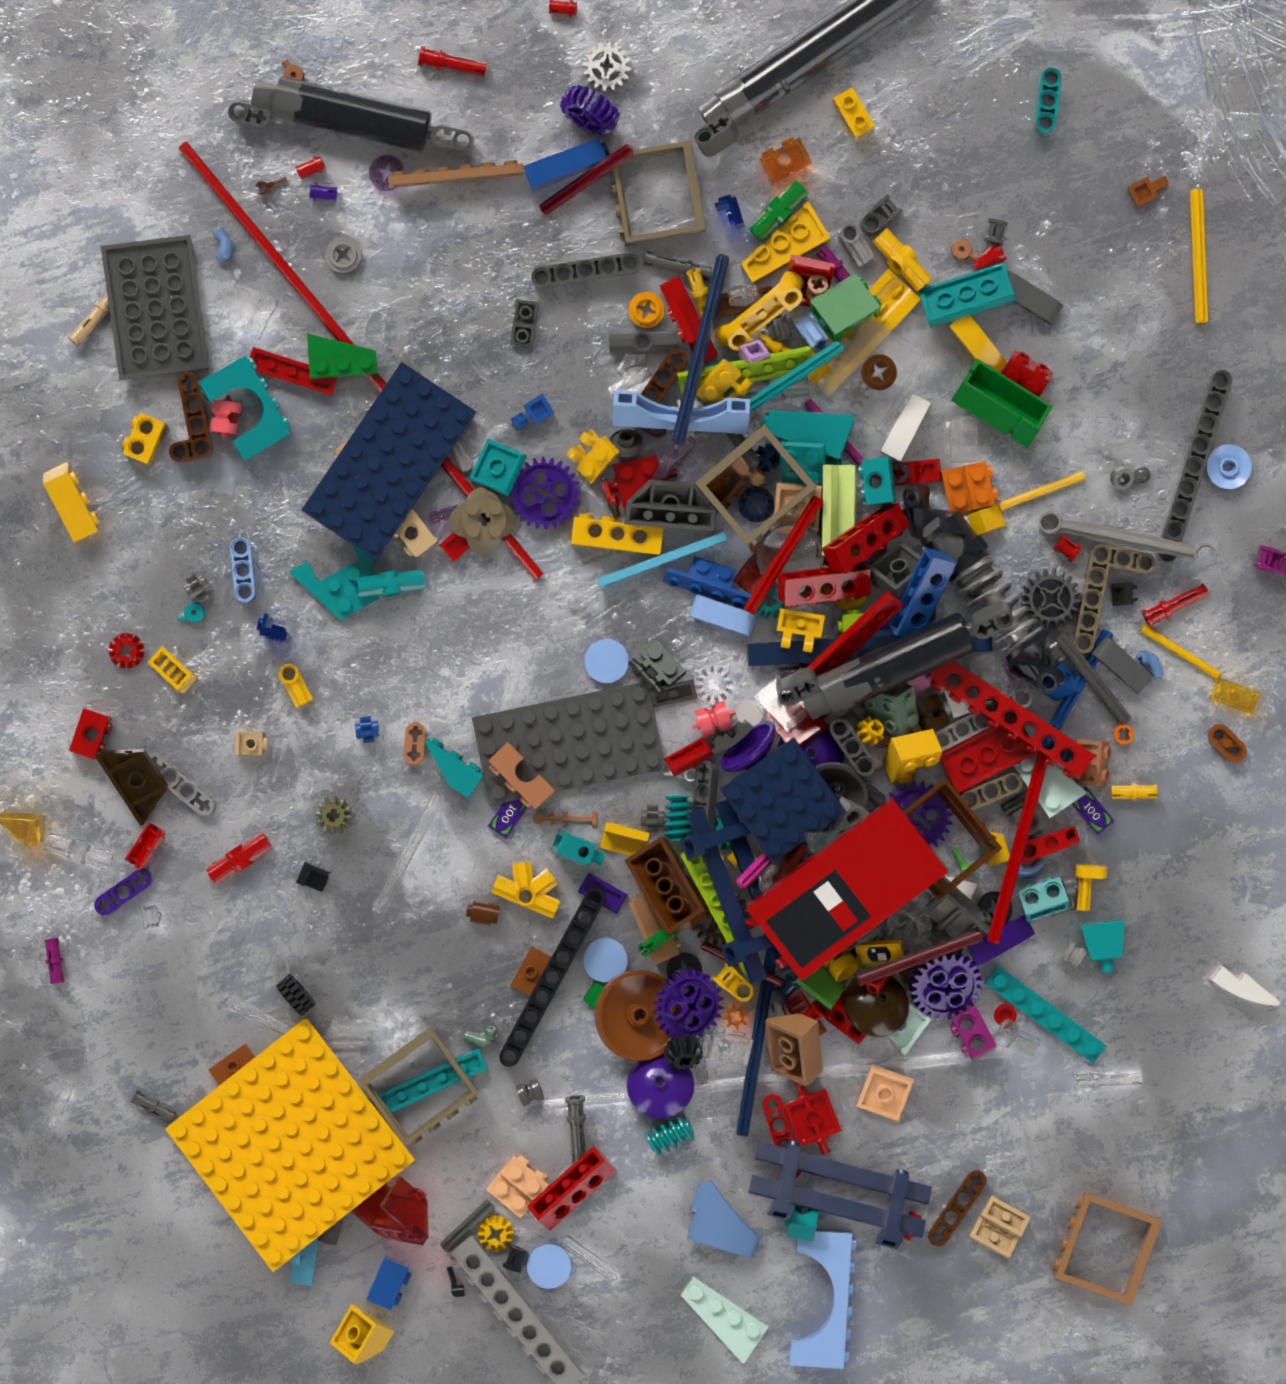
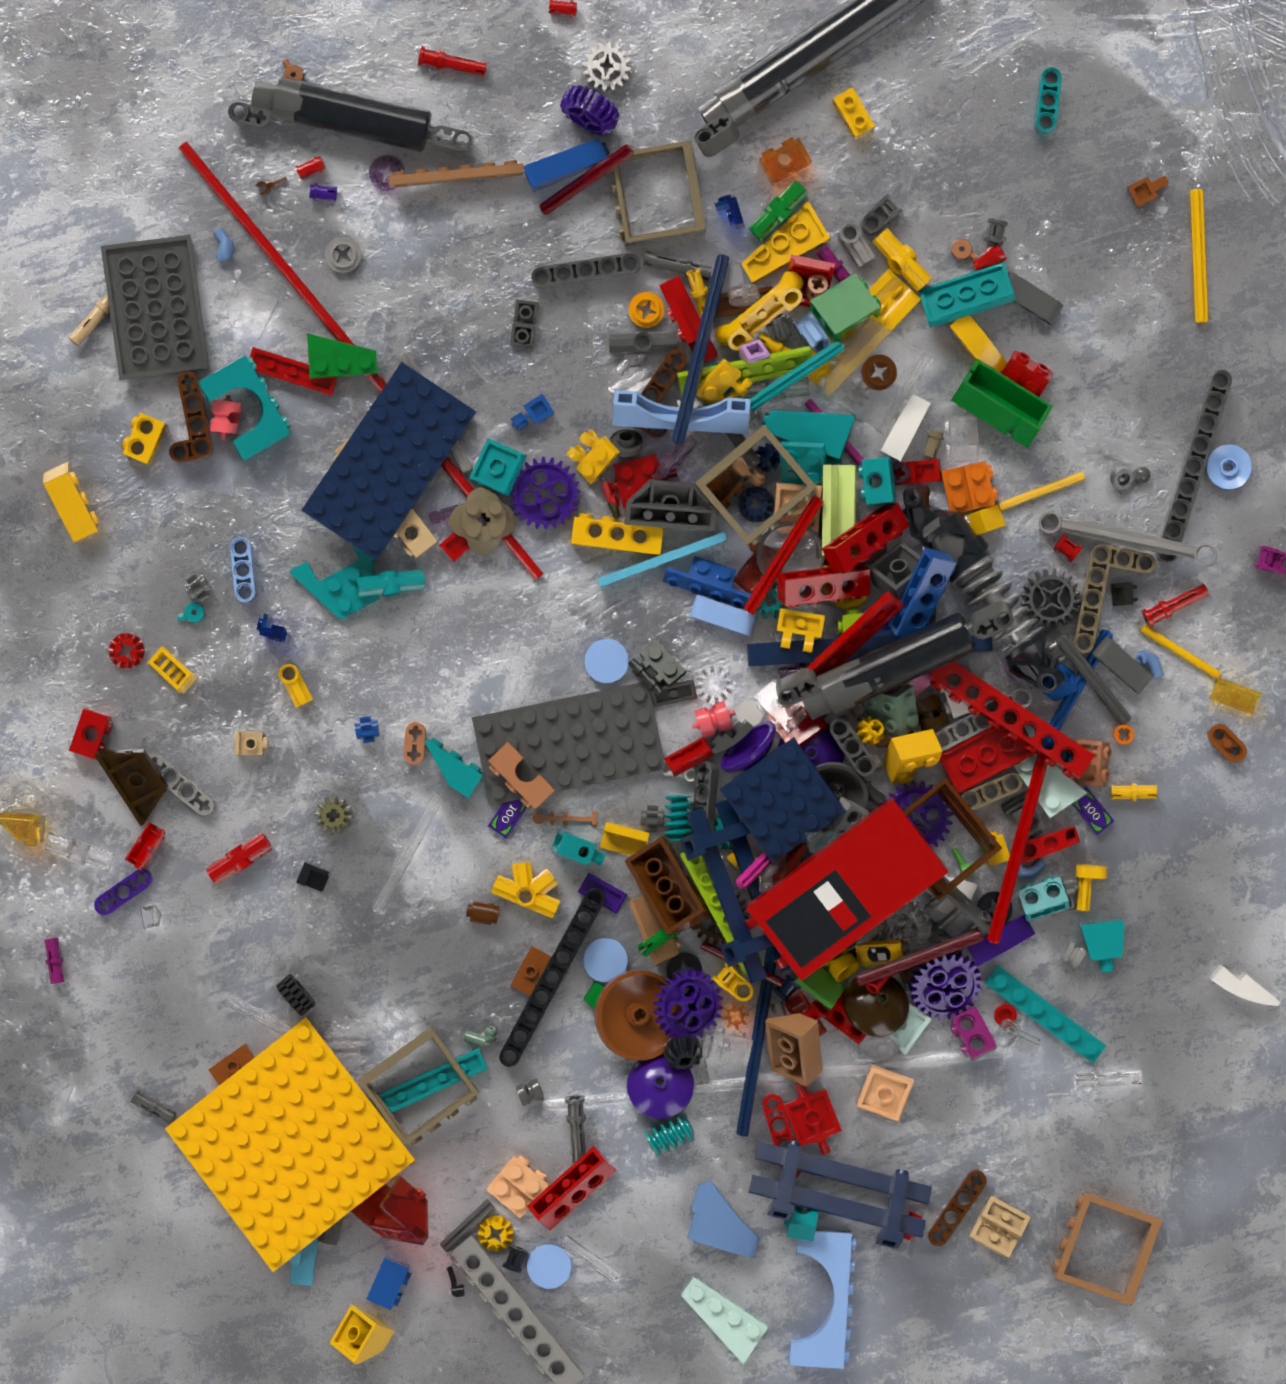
(933, 443): none -> dark tan pin

